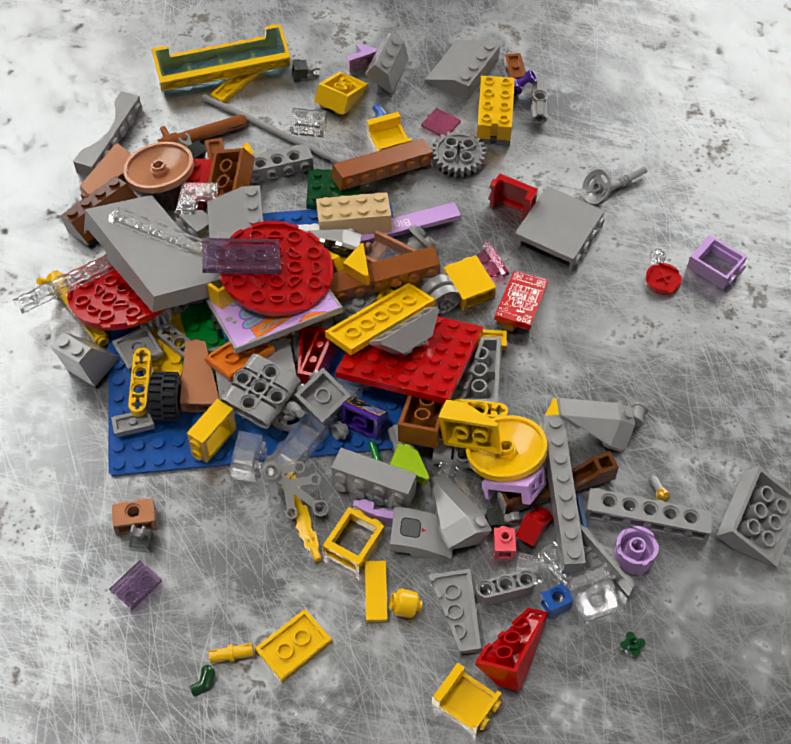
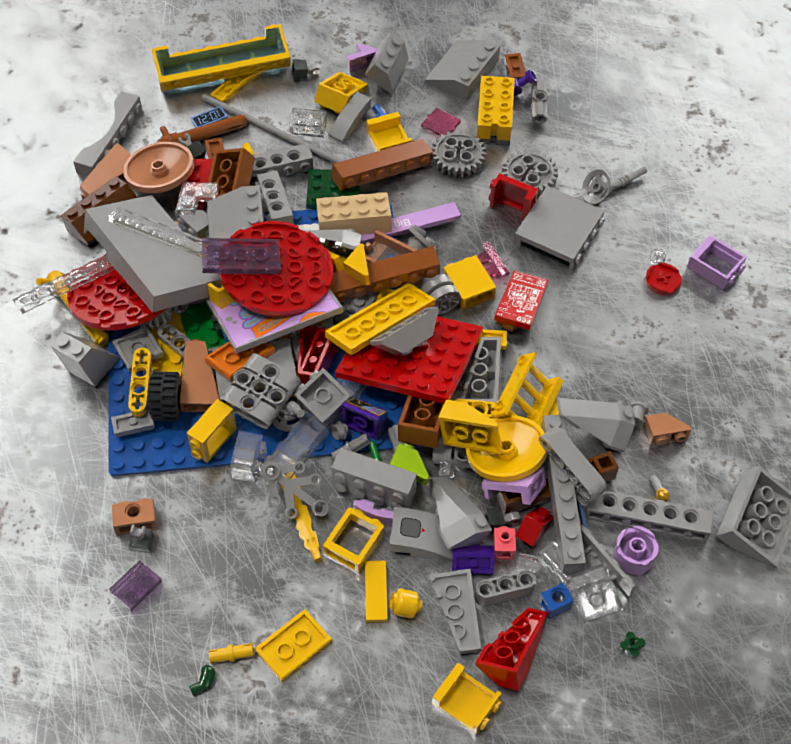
(210, 116): none -> tile
(274, 198): none -> light grey brick
(350, 117): none -> light grey slope
(354, 445): none -> light grey axle
(476, 557): none -> dark purple panel
(531, 169): none -> light grey gear
(543, 399): none -> yellow fence
(574, 465): none -> light grey beam
(664, 429): none -> nougat slope

